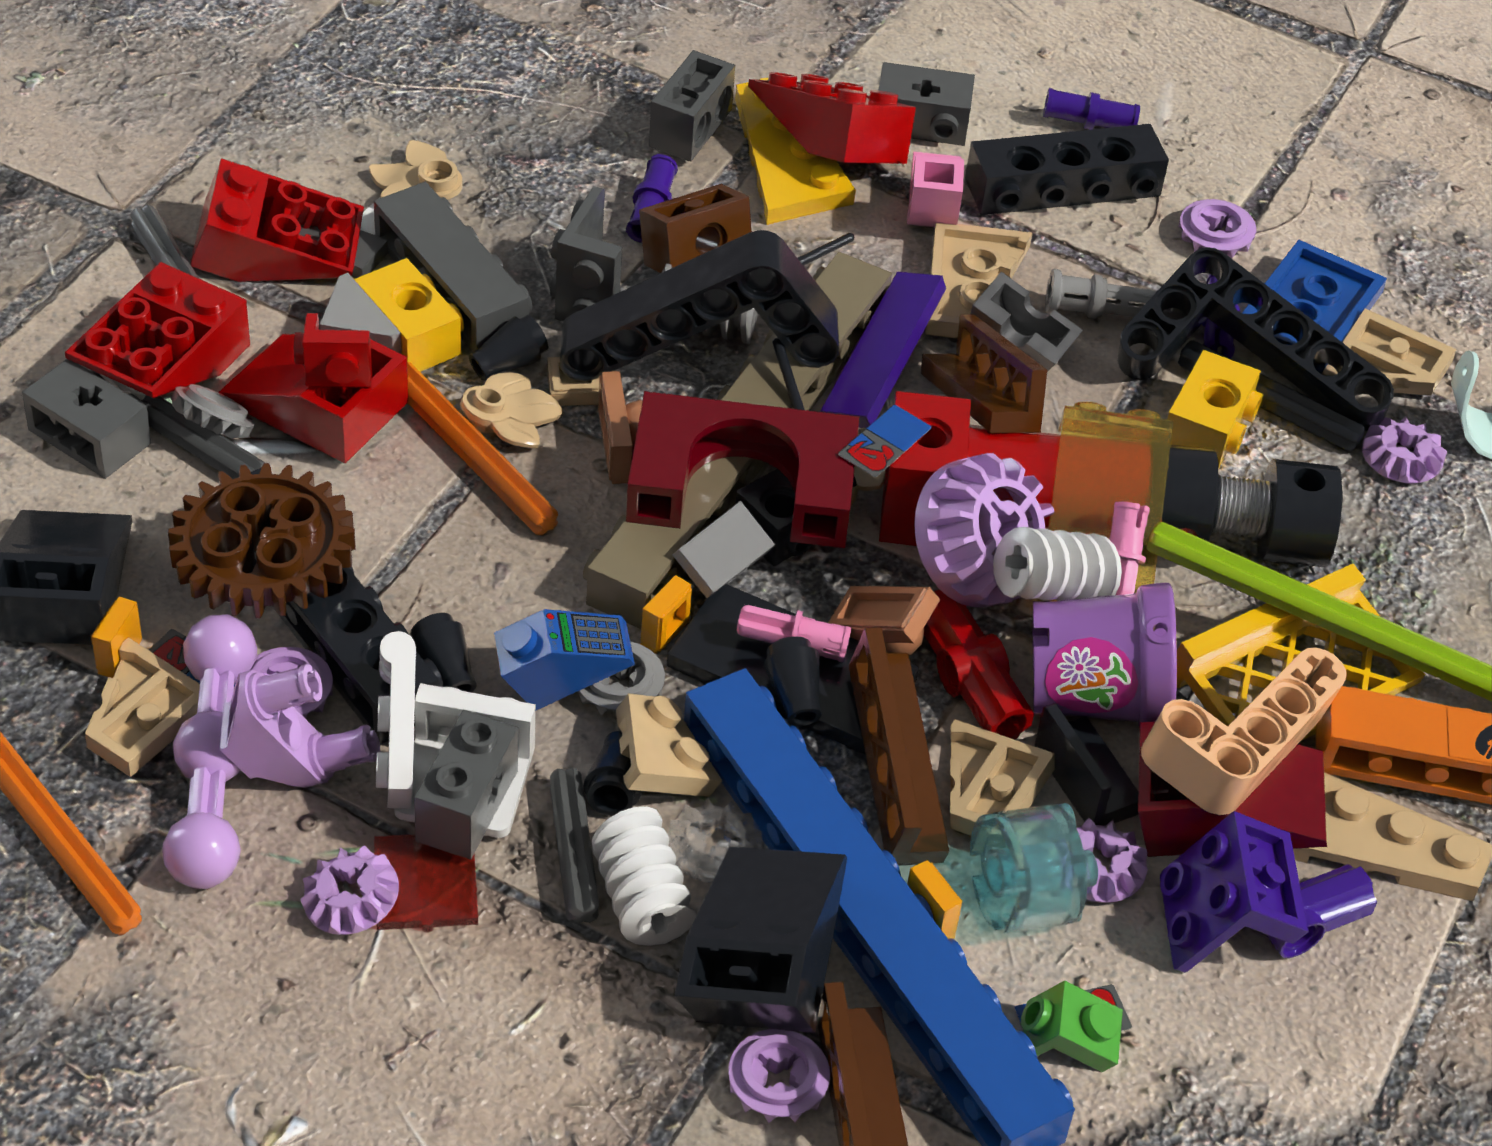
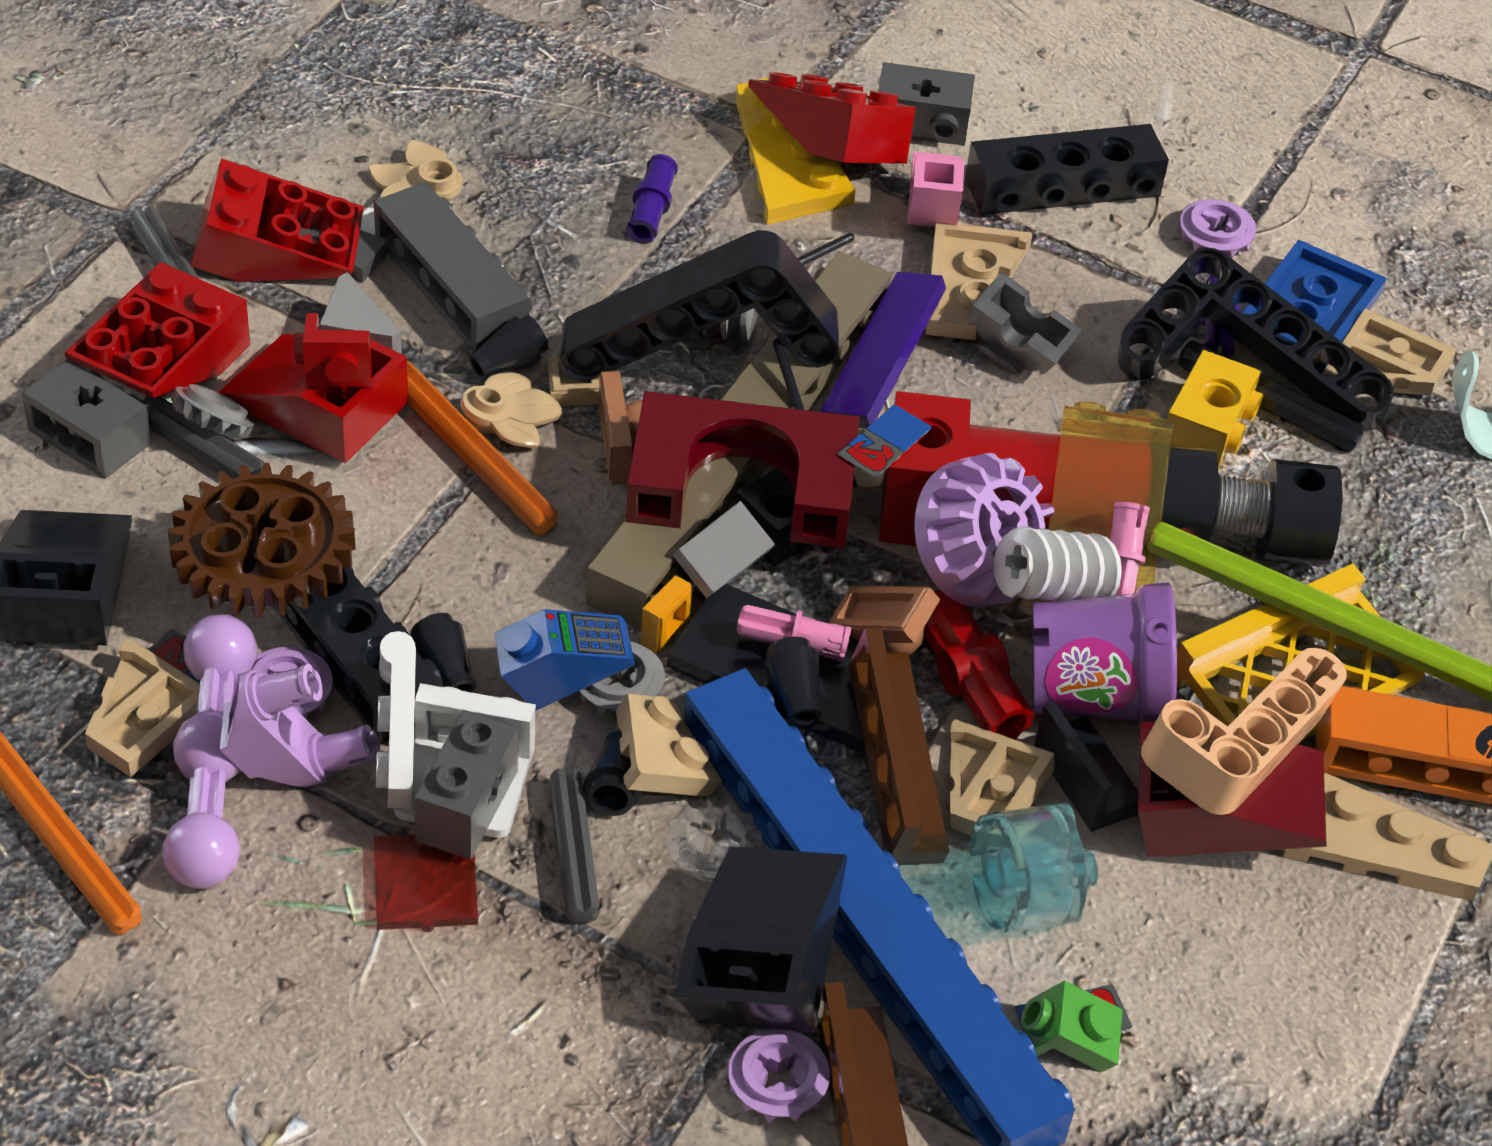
(115, 627): light orange tile -> none
(347, 912): lavender gear -> none
(425, 319): yellow brick -> none
(586, 265): dark grey bracket -> none
(642, 877): white piece -> none
(691, 105): dark grey brick -> none
(692, 225): reddish brown brick -> none
(942, 899): light orange tile -> none
(993, 373): reddish brown fence -> none
(1089, 110): dark purple pin -> none
(1094, 294): light grey pin -> none
(1127, 865): lavender gear -> none
(1228, 881): dark purple bracket -> none
(1330, 903): dark purple piece -> none
(1399, 463): lavender gear -> none

